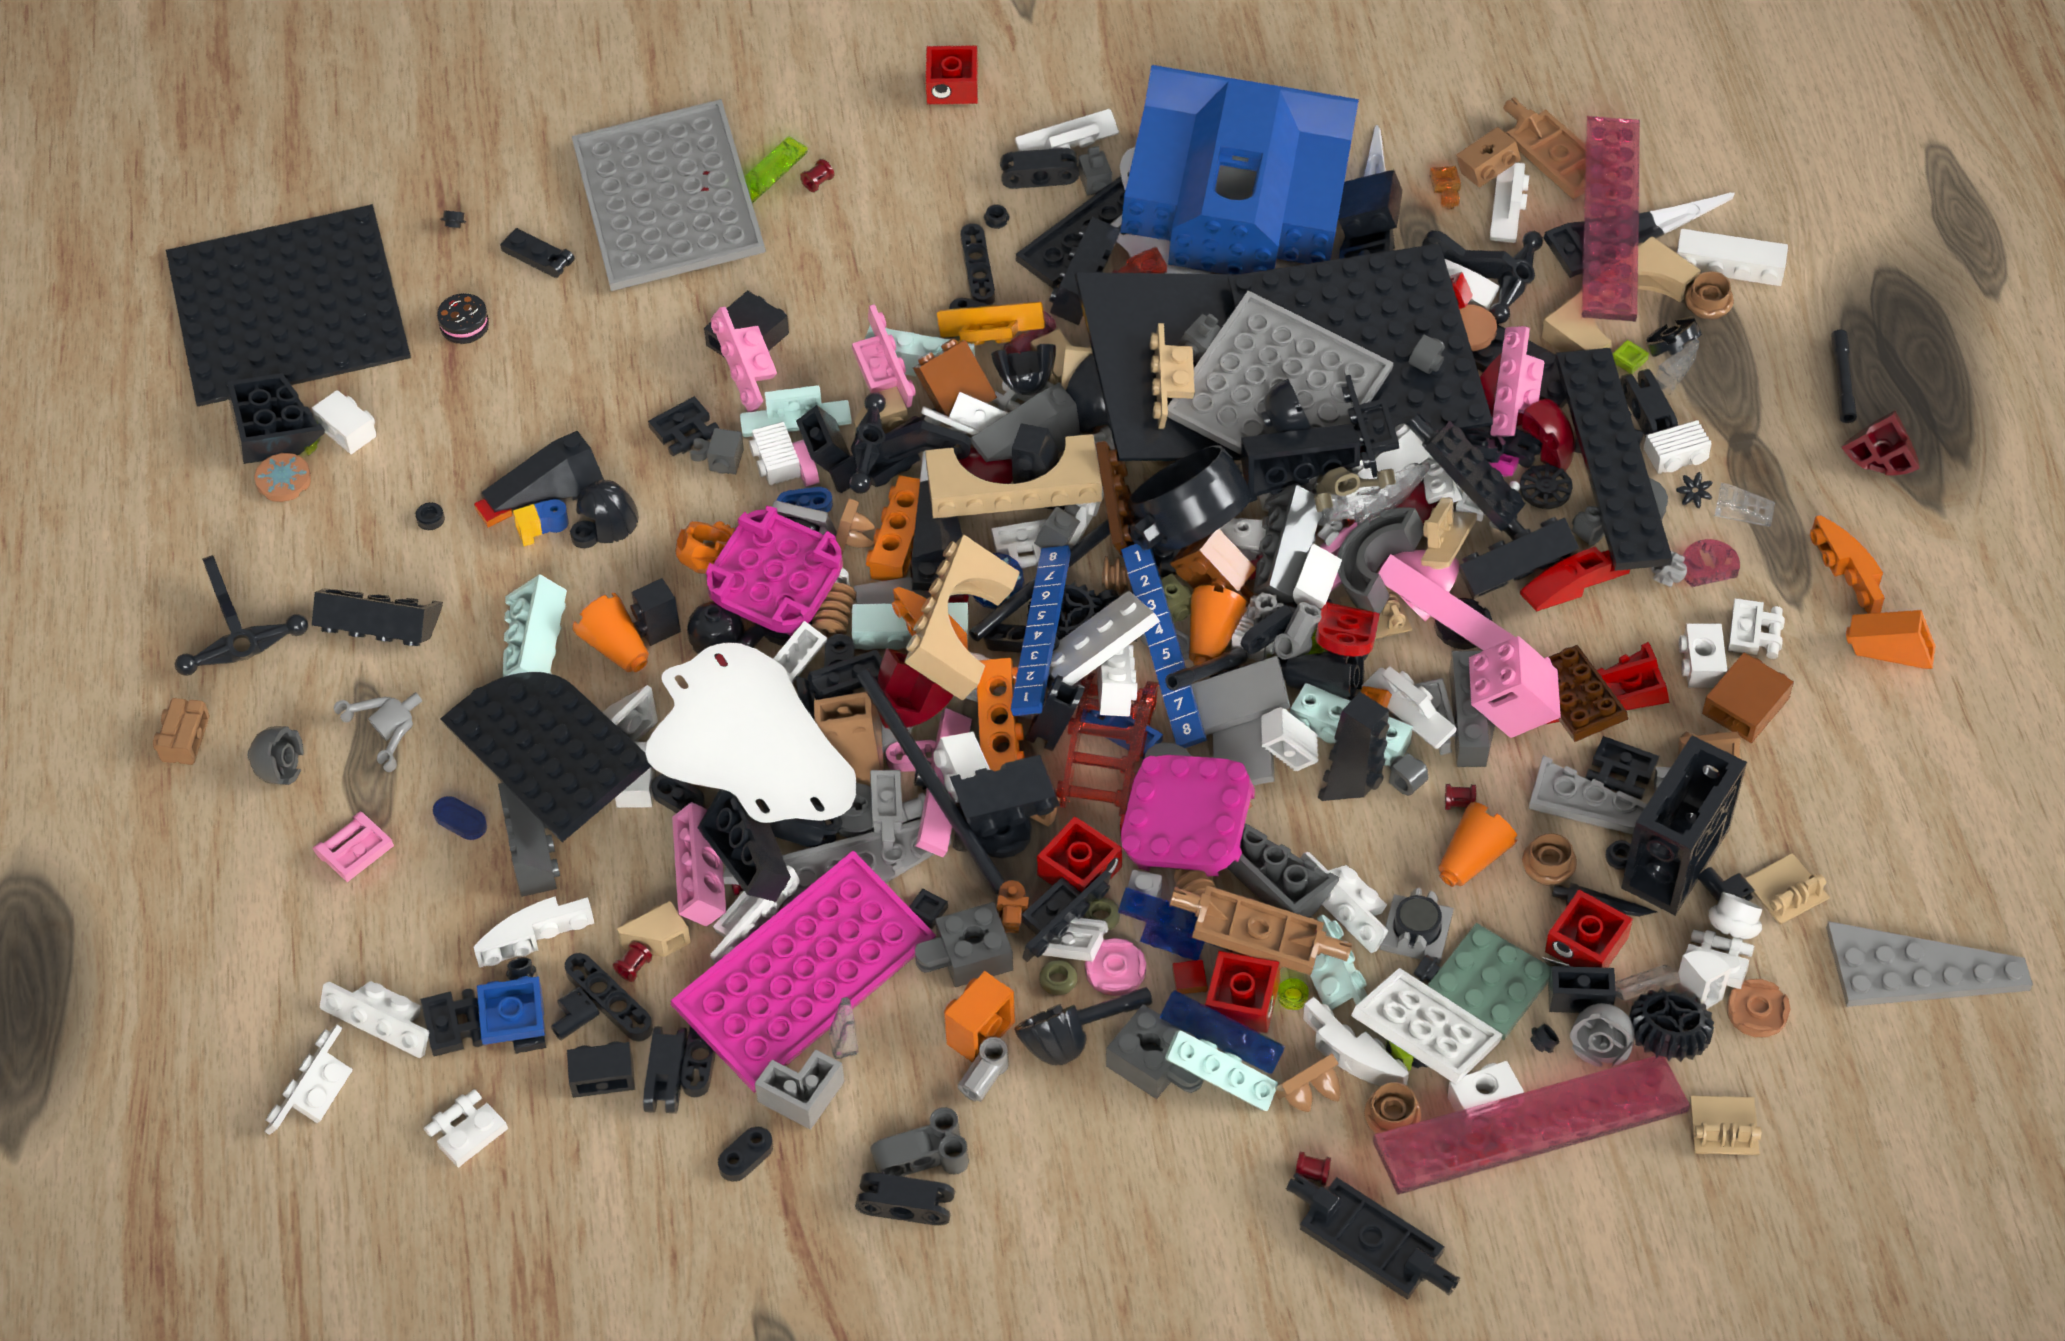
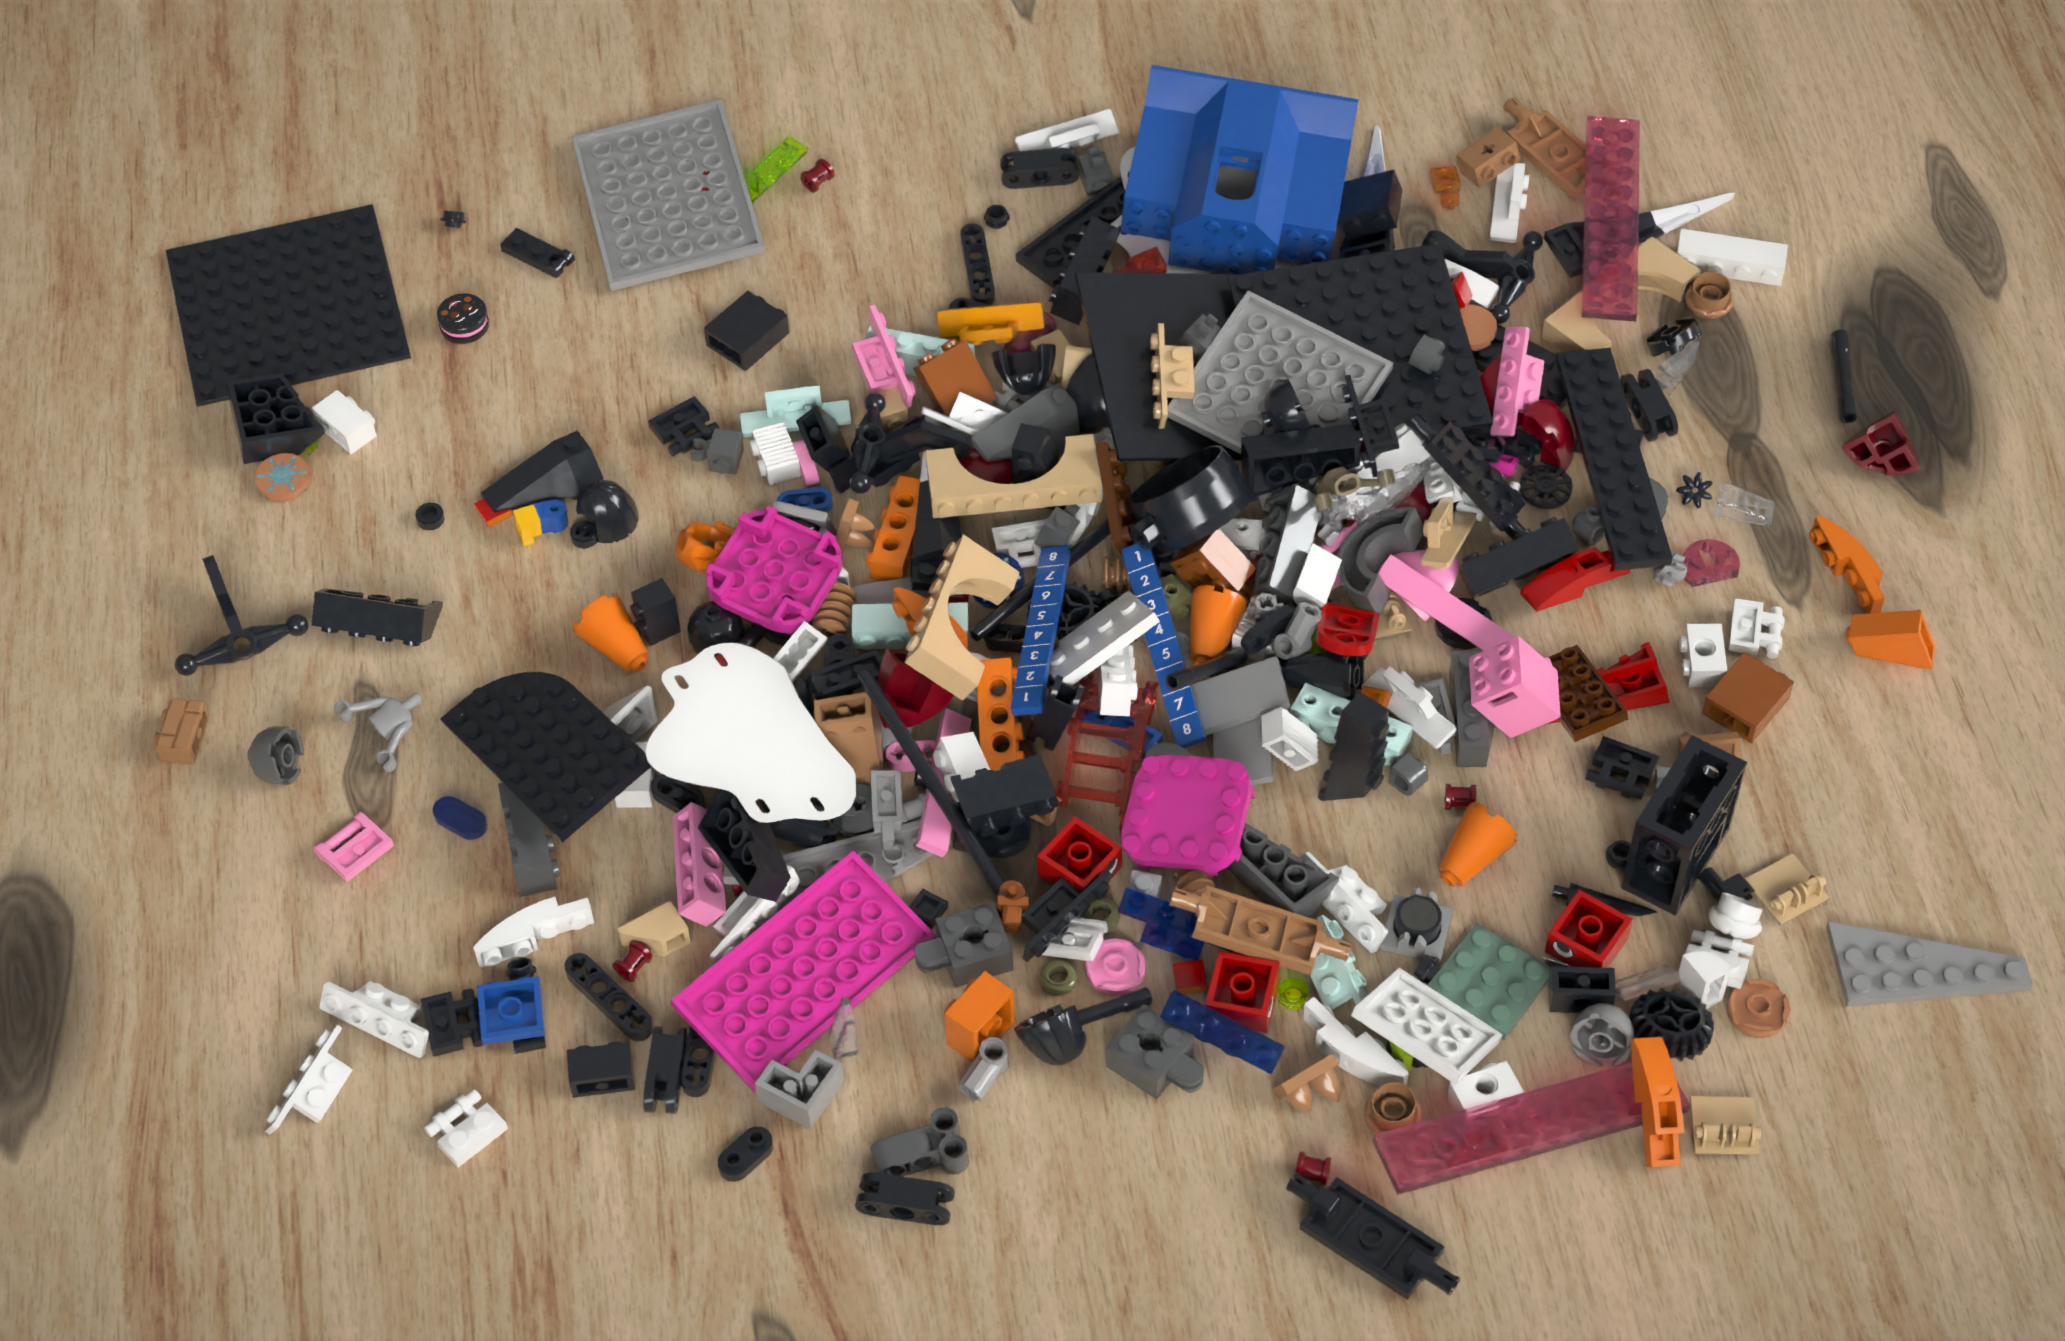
(533, 626): light aqua wedge -> none
(578, 1011): black piece -> none
(746, 357): bright pink bracket -> none
(952, 74): red brick -> none
(1221, 1069): light aqua bracket -> none
(1544, 1038): black plate -> none
(1549, 859): medium nougat piece -> none
(1570, 796): light grey wing -> none
(1630, 356): lime tile -> none
(1660, 1101): none -> orange slope
(1677, 447): white brick -> none

